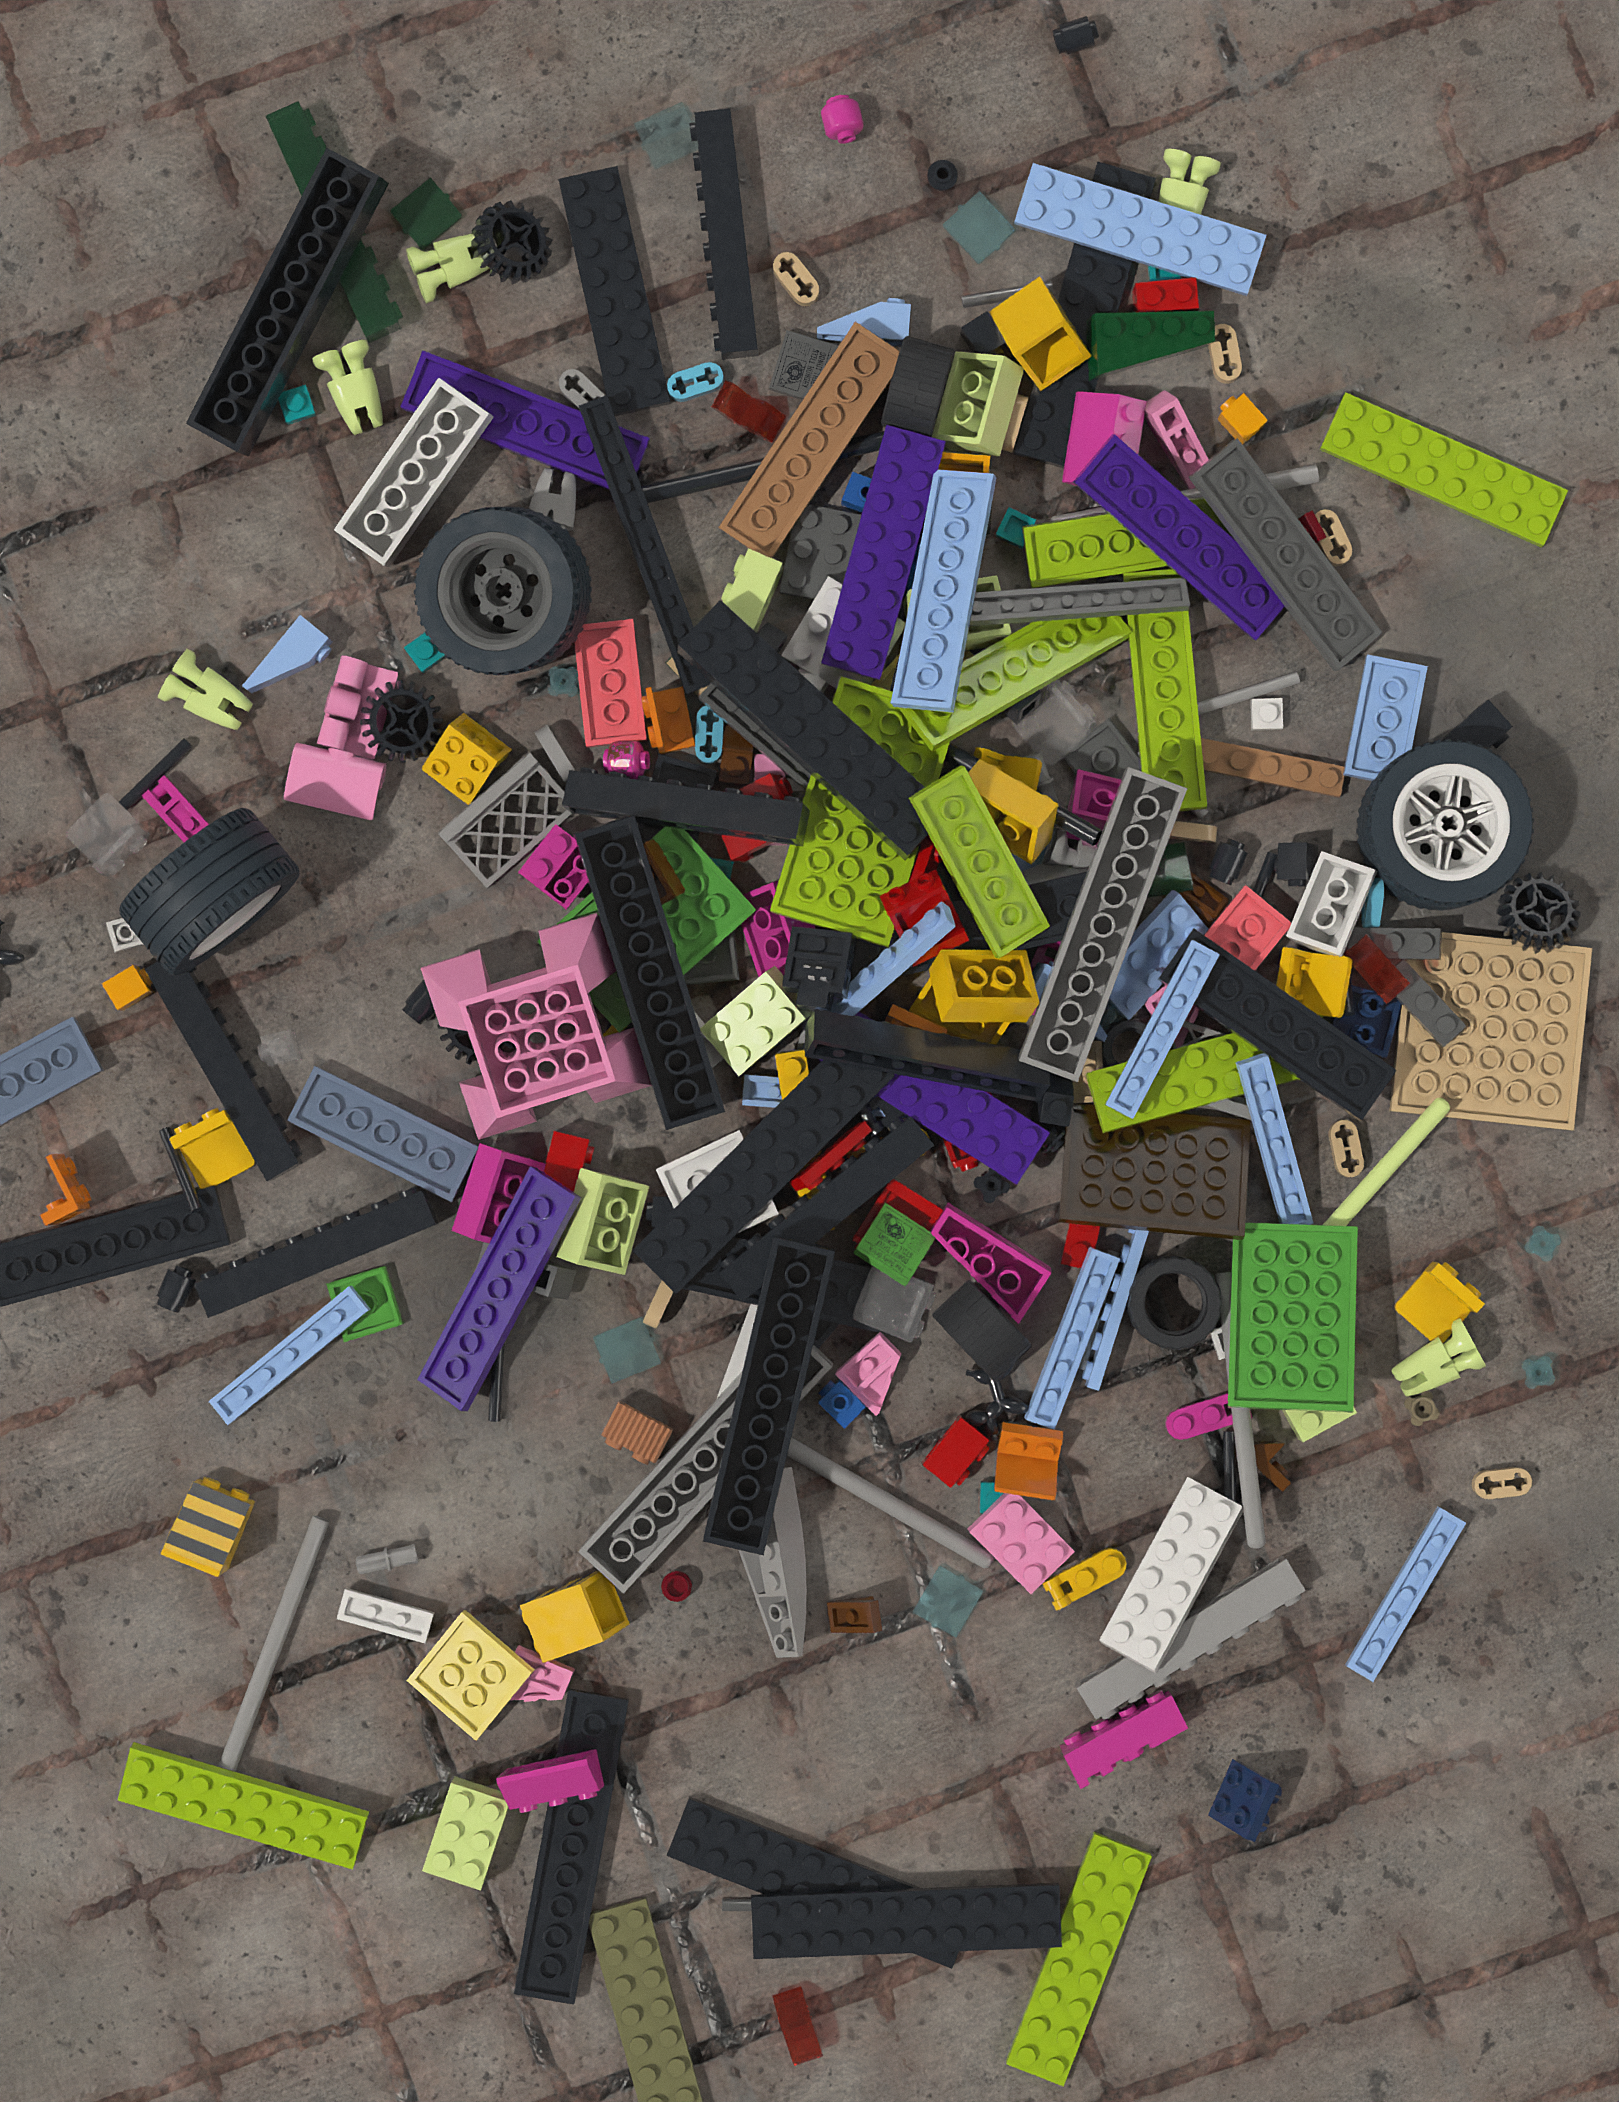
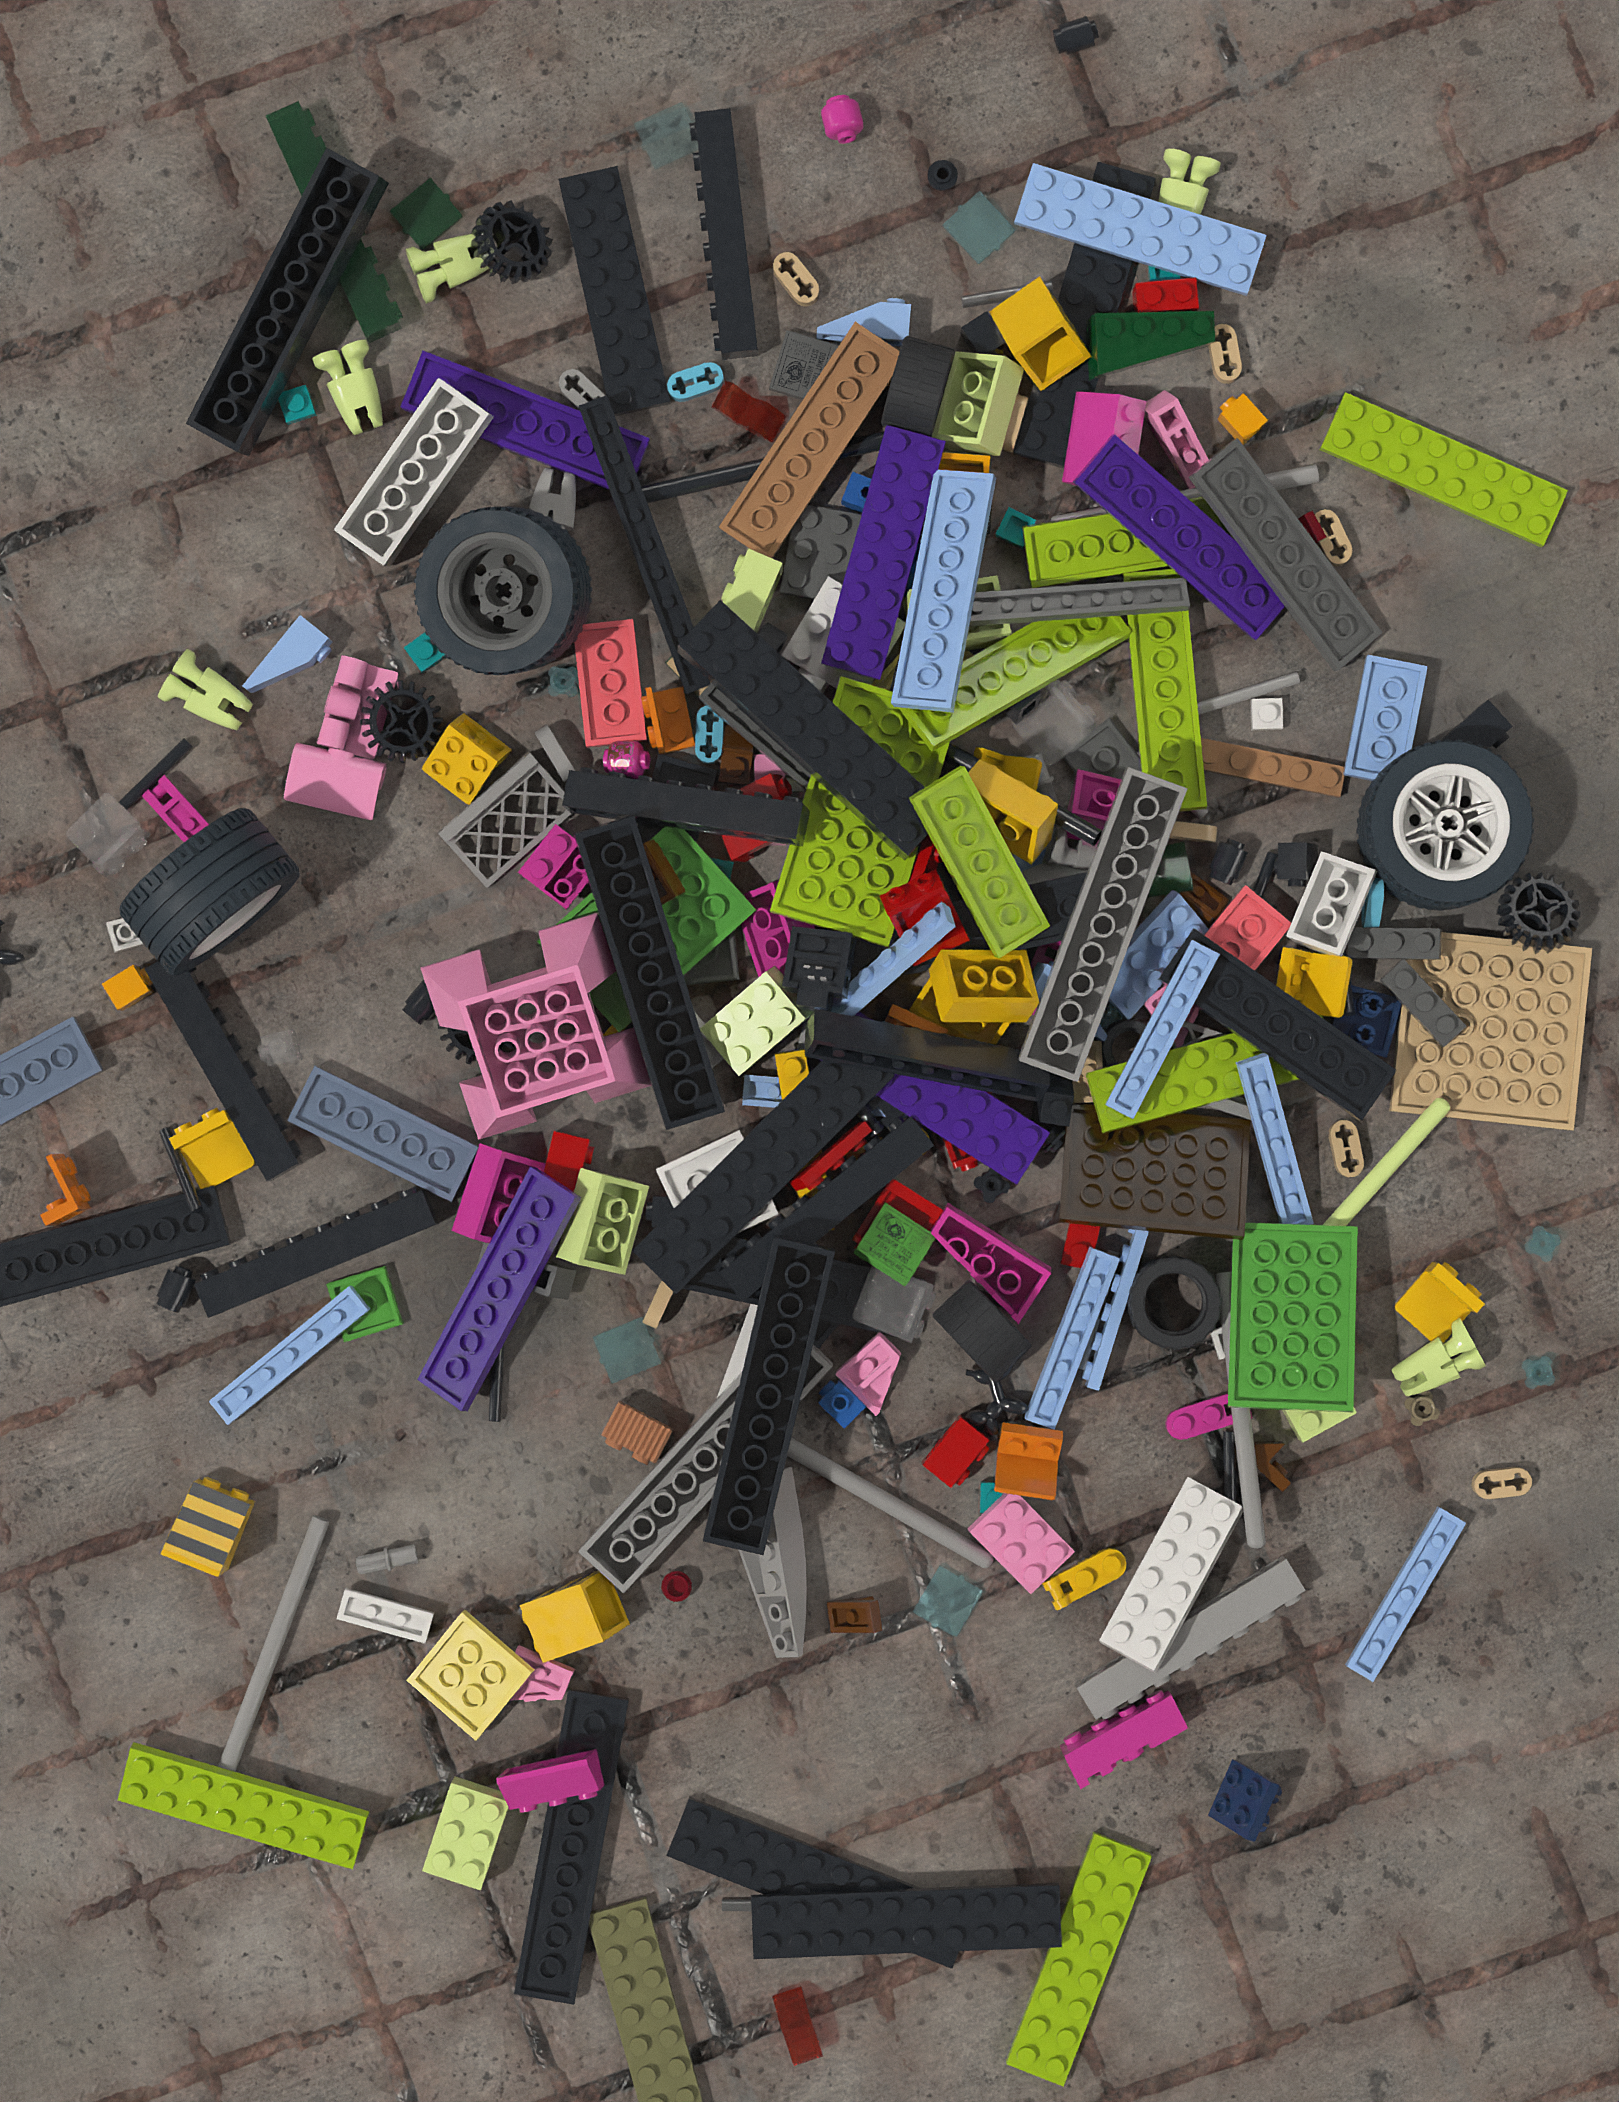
(1376, 969): clear red slope -> none

